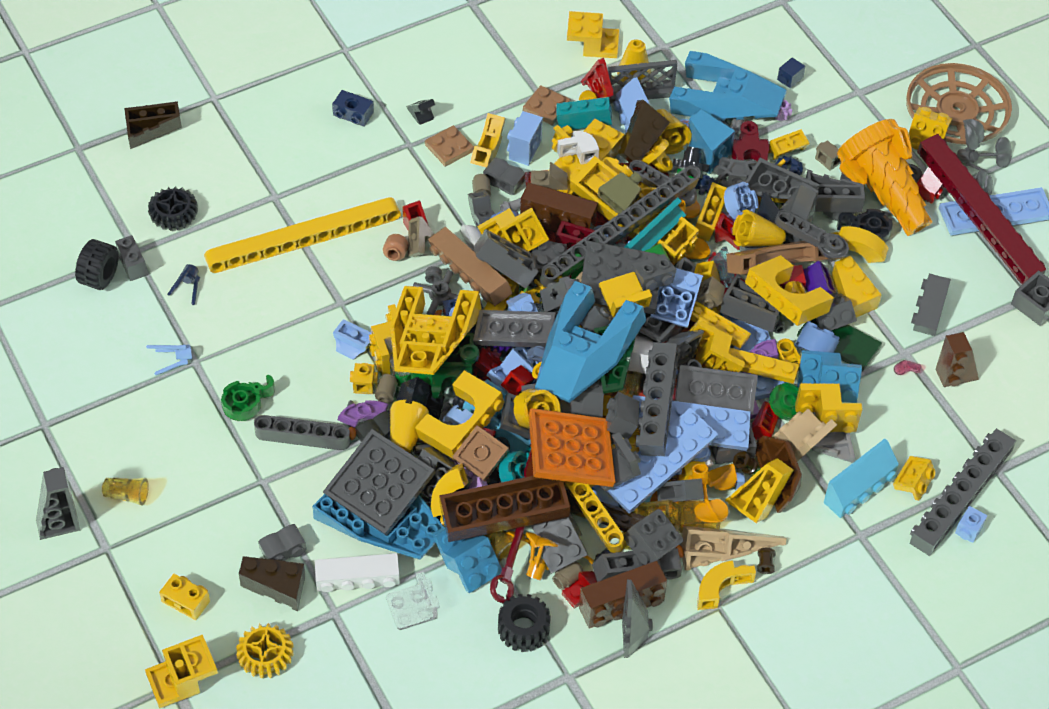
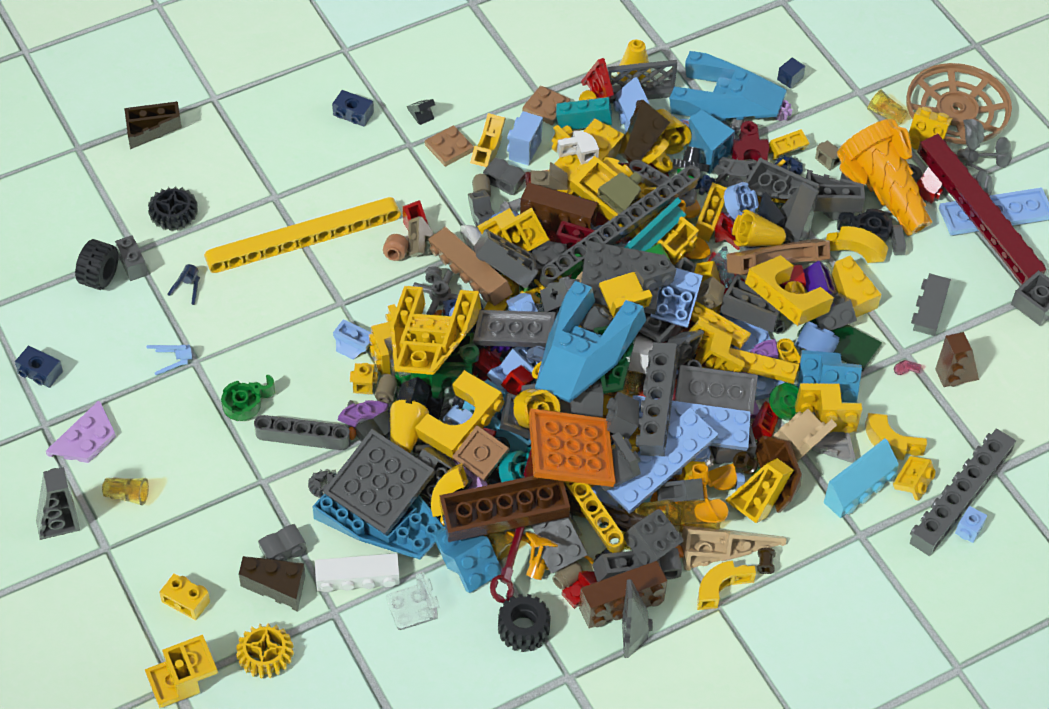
(38, 366): none -> dark blue brick
(85, 437): none -> lavender wing
(314, 482): none -> dark grey gear
(588, 29): yellow bracket -> none
(813, 235): dark grey beam -> none
(878, 429): none -> yellow arch
(887, 107): none -> clear yellow plant
(898, 240): none -> dark grey beam

